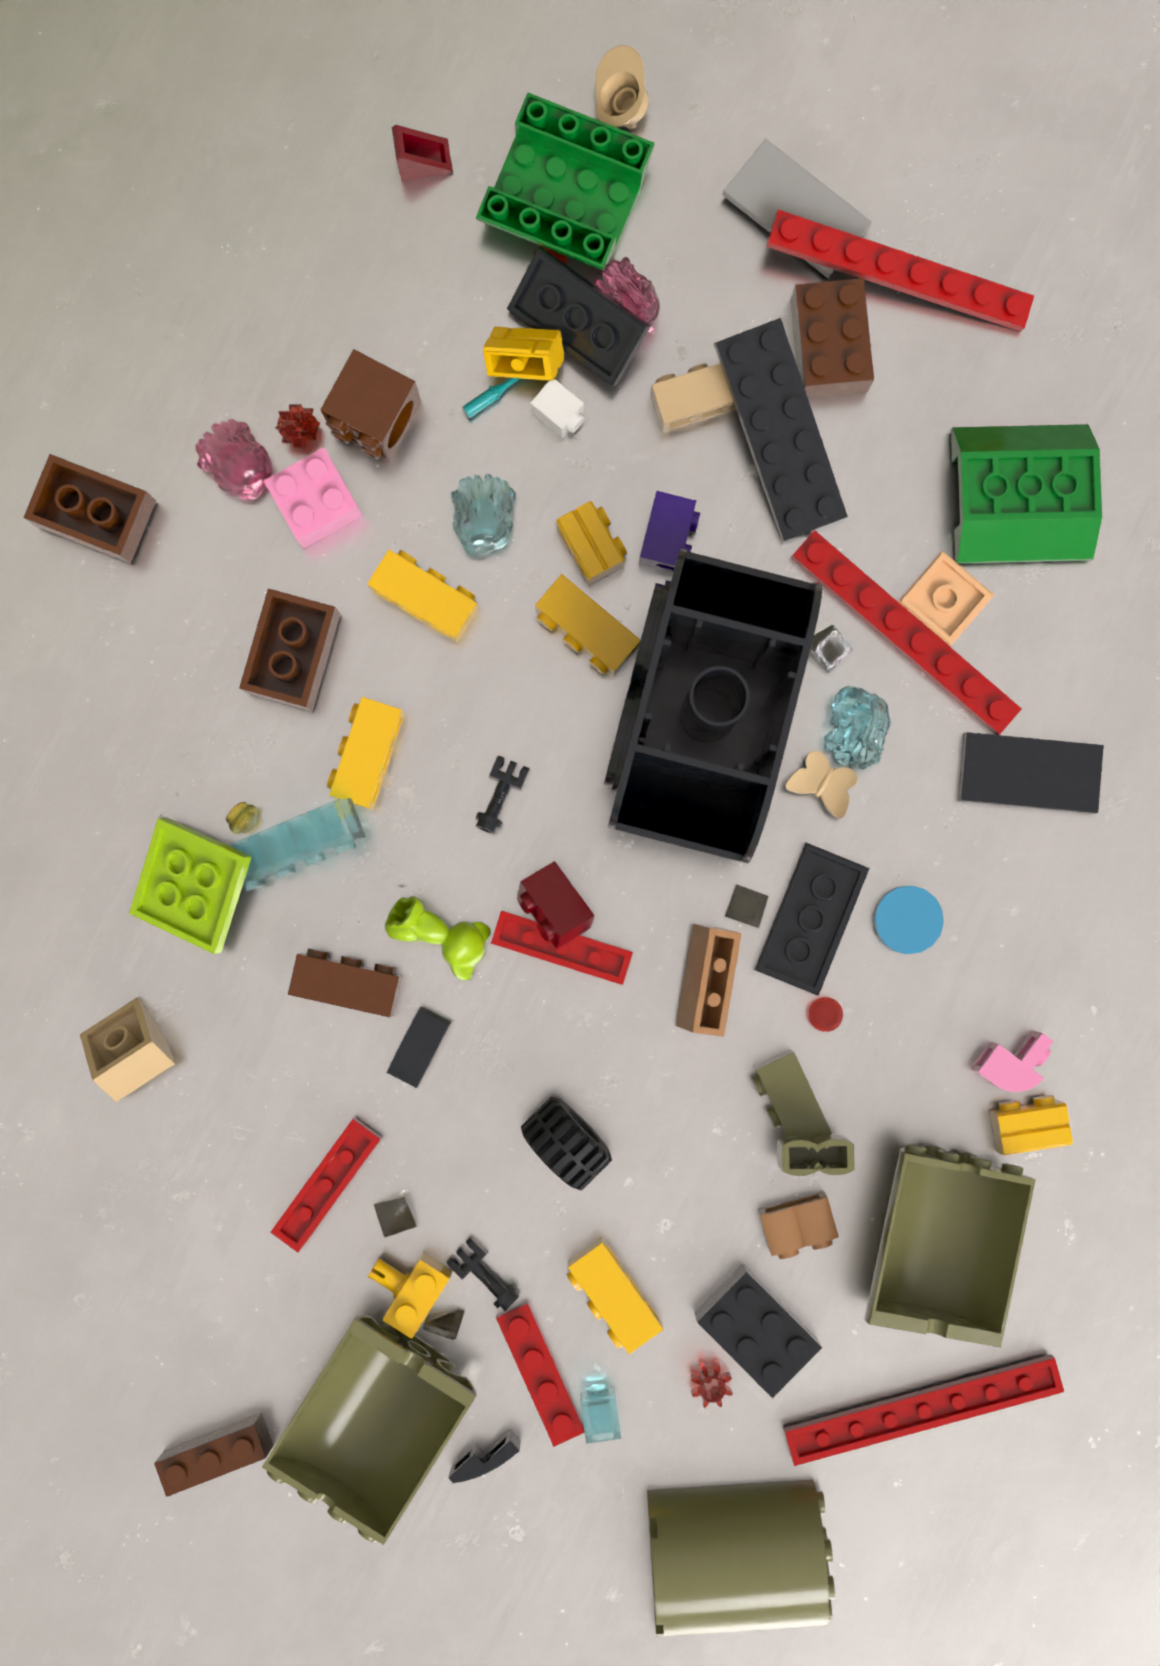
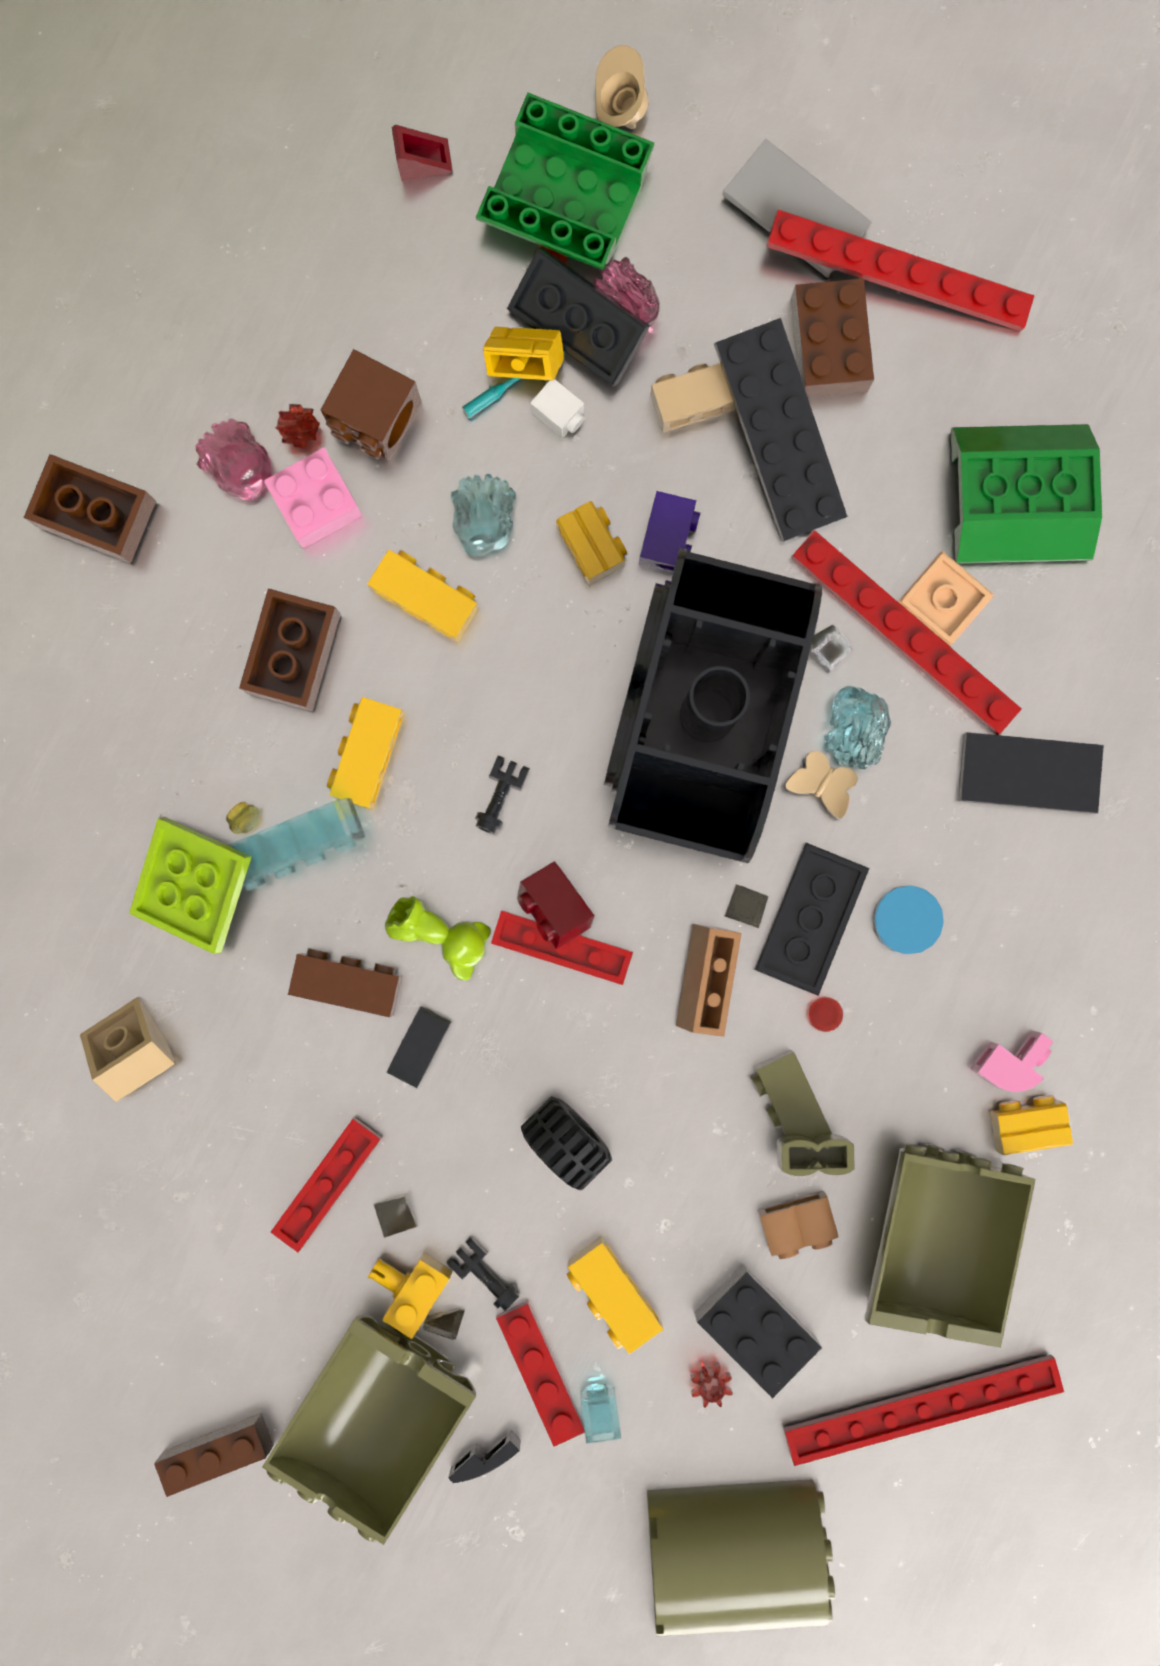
(586, 626): yellow brick -> none

